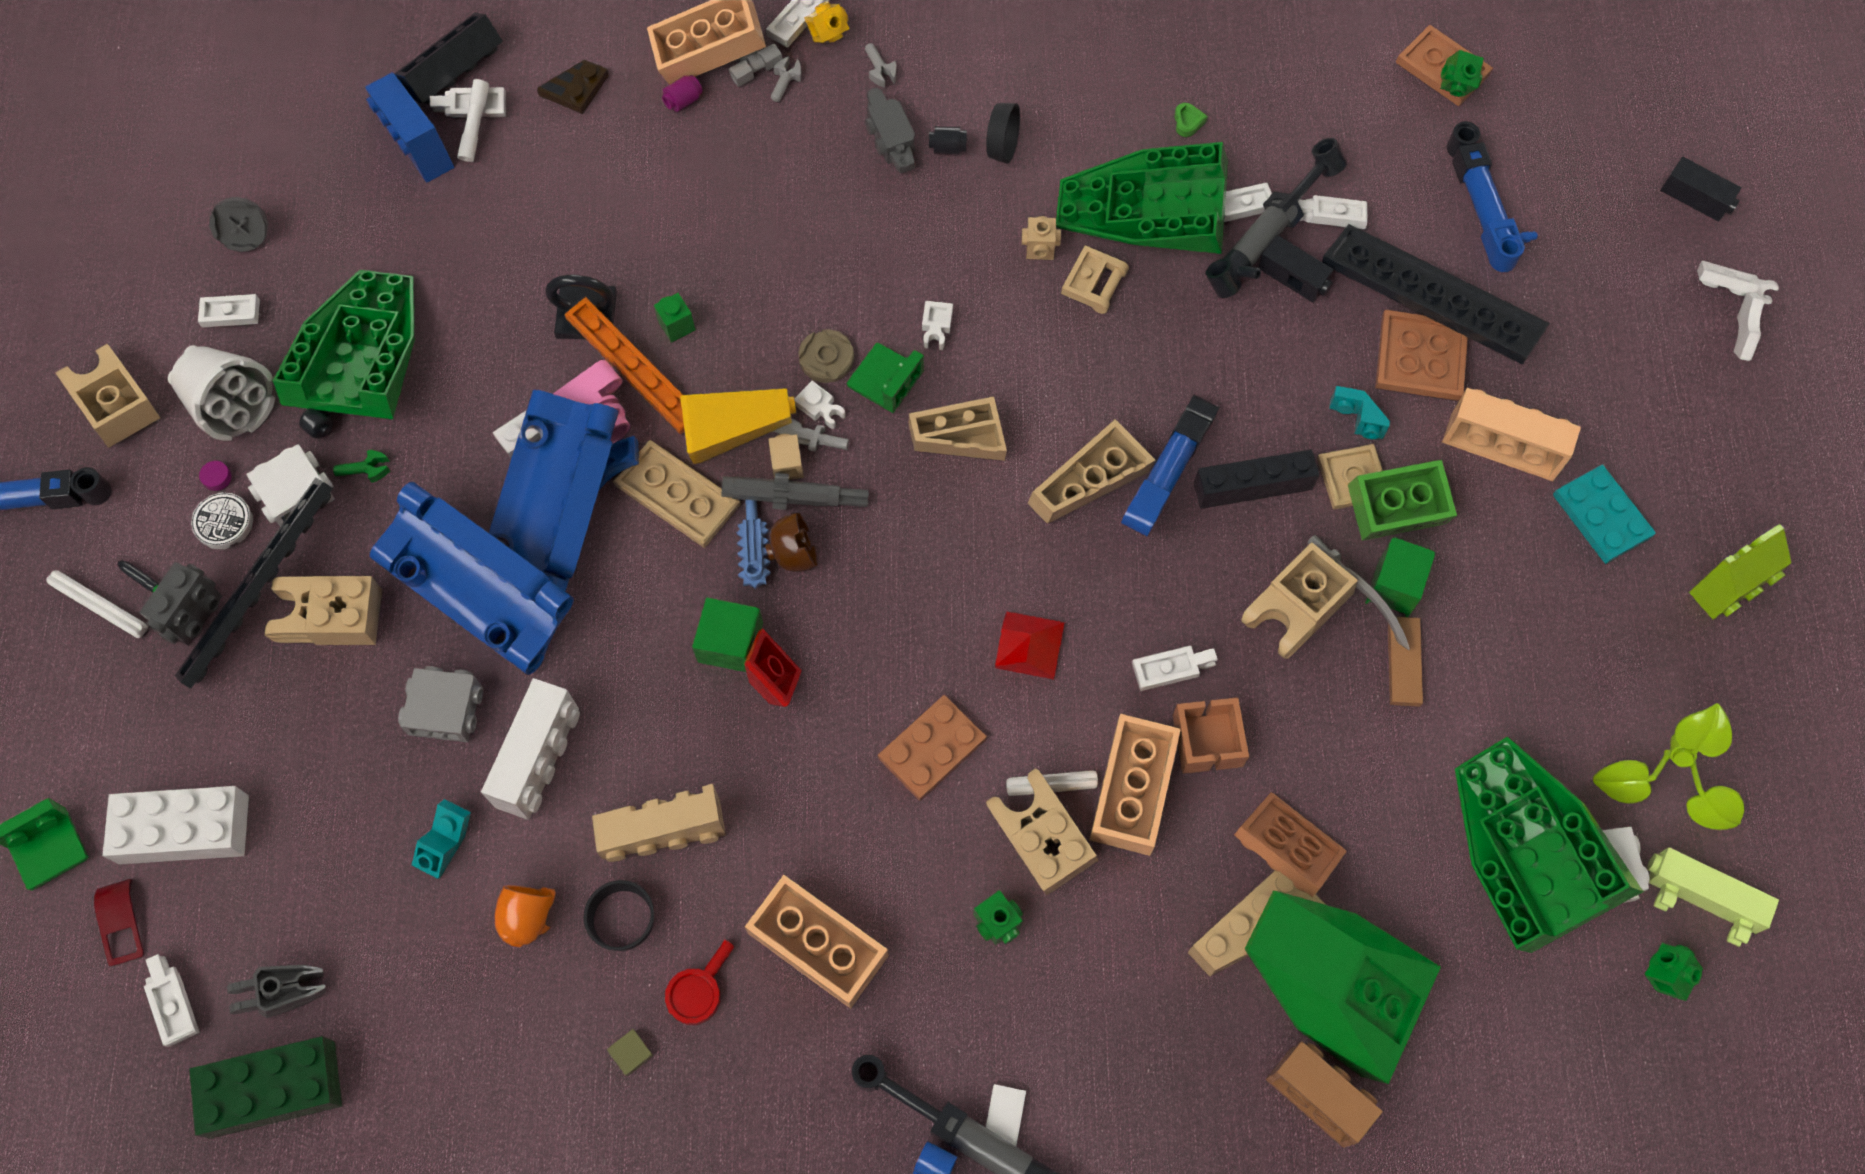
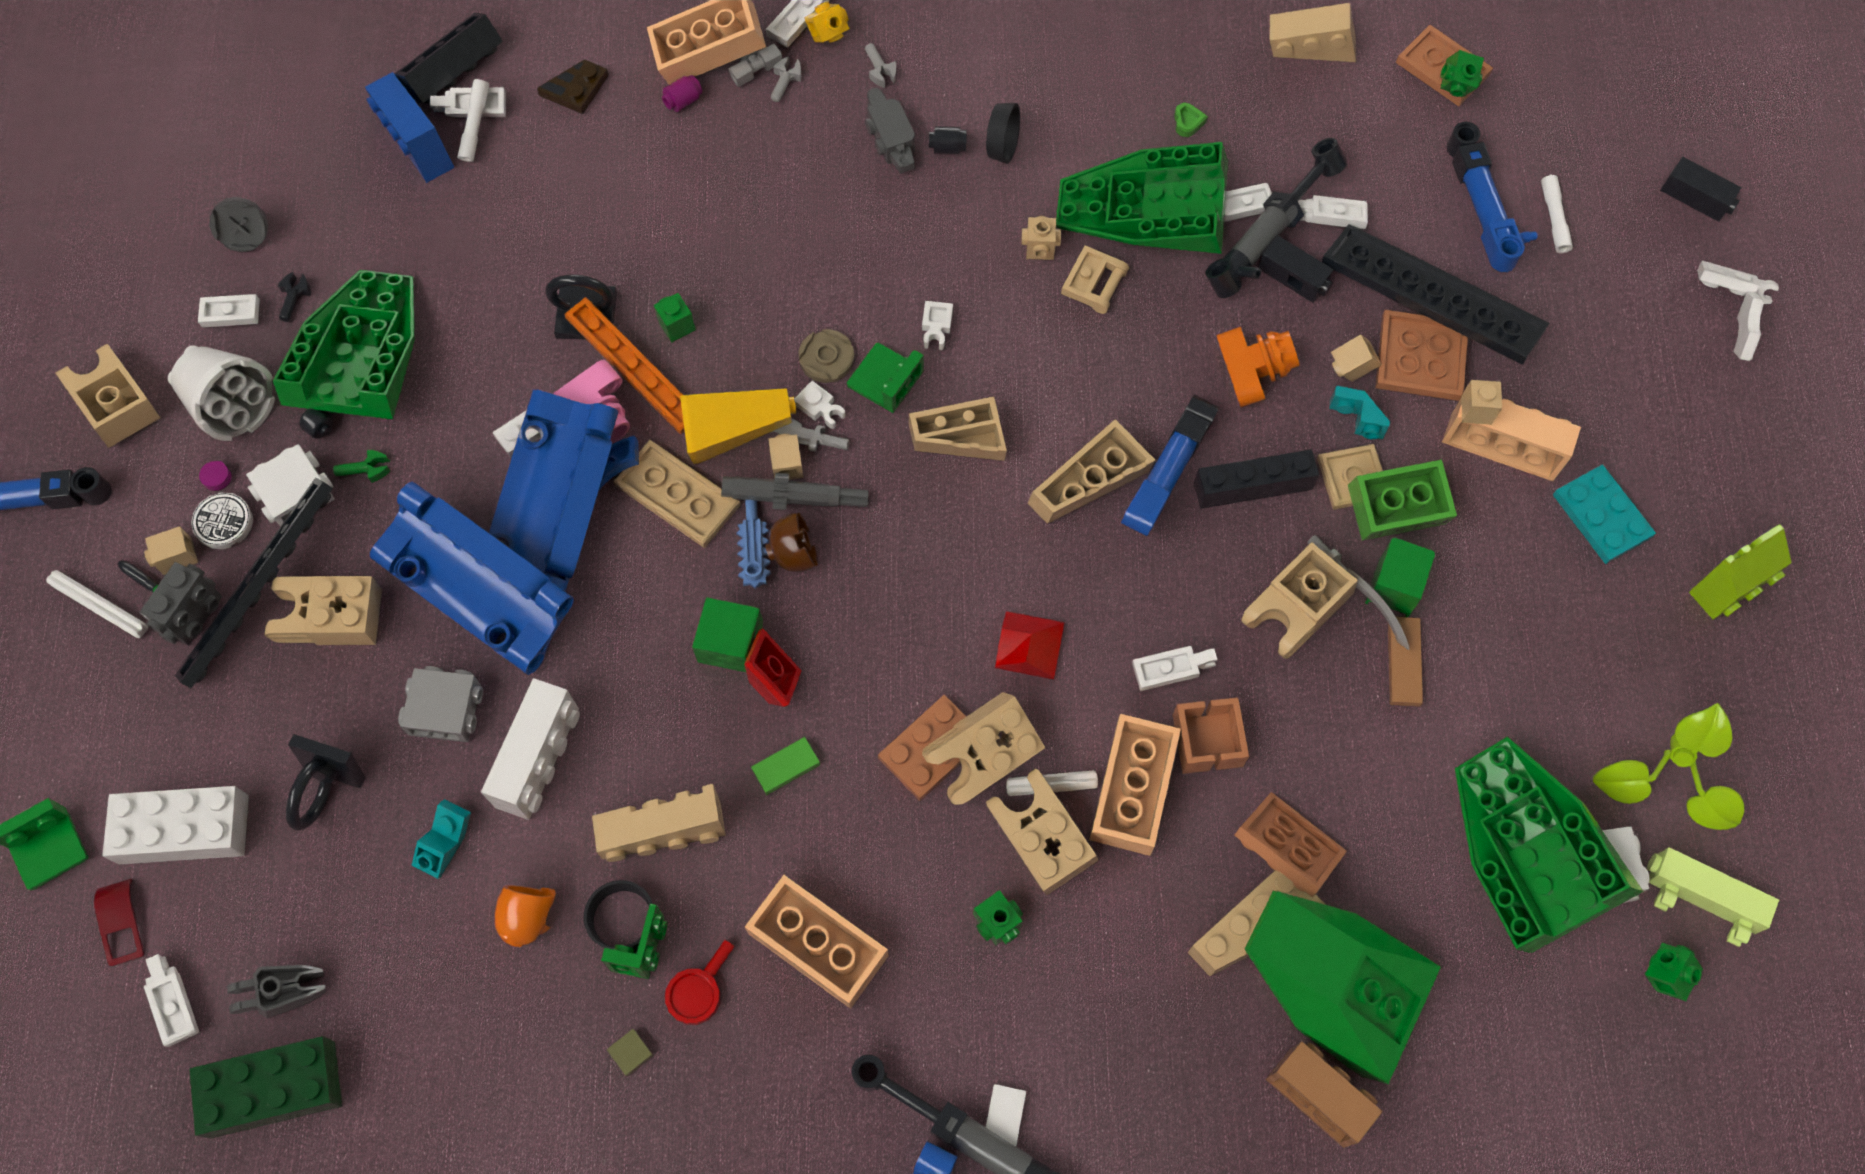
(168, 548): none -> tan brick
(292, 295): none -> black bar
(325, 765): none -> black tile
(626, 962): none -> green bracket
(785, 765): none -> bright green tile
(976, 746): none -> tan brick
(1249, 363): none -> orange beam
(1314, 34): none -> tan wedge
(1355, 358): none -> tan brick
(1481, 402): none -> tan brick
(1553, 199): none -> white piece

